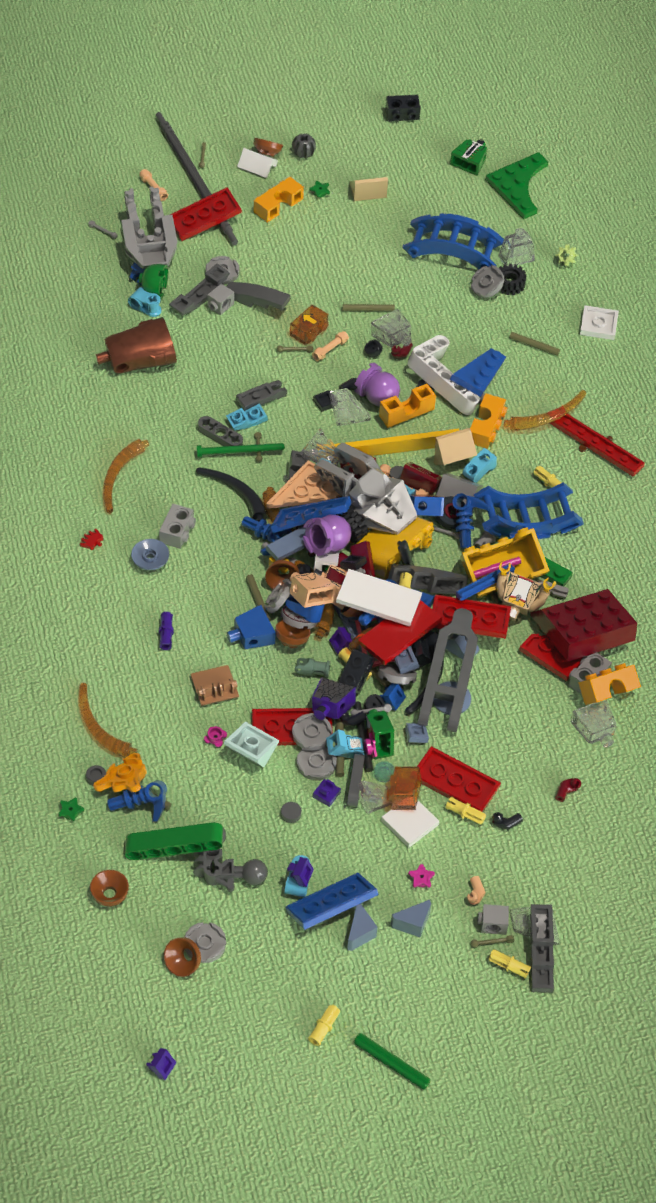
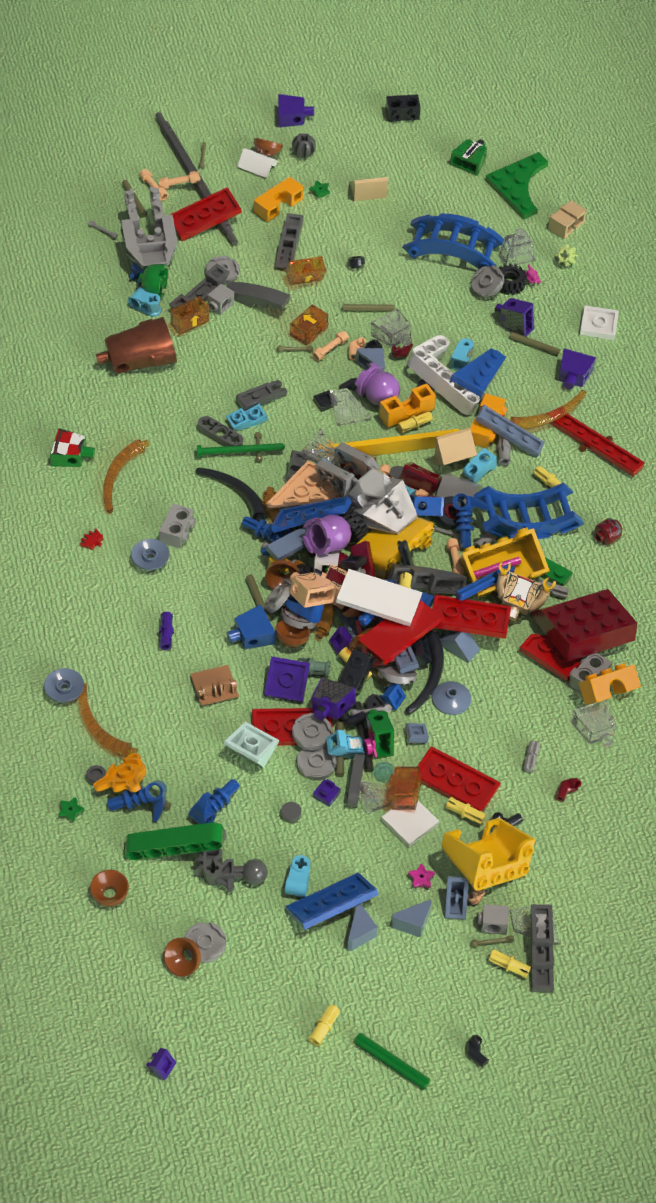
(62, 679): none -> sand blue dish
(70, 449): none -> torso
(139, 207): none -> olive bar
(189, 315): none -> clear orange brick
(193, 176): none -> light nougat bar
(209, 804): none -> blue piece
(215, 731): dark pink plate -> none
(287, 679): none -> dark purple tile
(289, 240): none -> dark grey slope
(292, 110): none -> dark purple torso
(301, 871): dark purple tile -> none
(306, 270): none -> clear orange brick
(354, 345): none -> light nougat arm
(356, 261): none -> black tile
(365, 356): none -> sand blue slope
(414, 422): none -> light yellow axle
(453, 548): none -> light nougat bar
(456, 897): none -> sand blue slope
(460, 625): dark grey piece -> none
(462, 354): none -> medium azure leg
(474, 1051): none -> black arm
(495, 858): none -> yellow windscreen
(504, 450): none -> light grey pin
(510, 431): none -> sand blue tile
(516, 316): none -> torso
(531, 756): none -> light grey piece
(532, 275): none -> dark pink plate
(568, 216): none -> tan piece
(575, 368): none -> dark purple torso
(608, 531): none -> dark red head

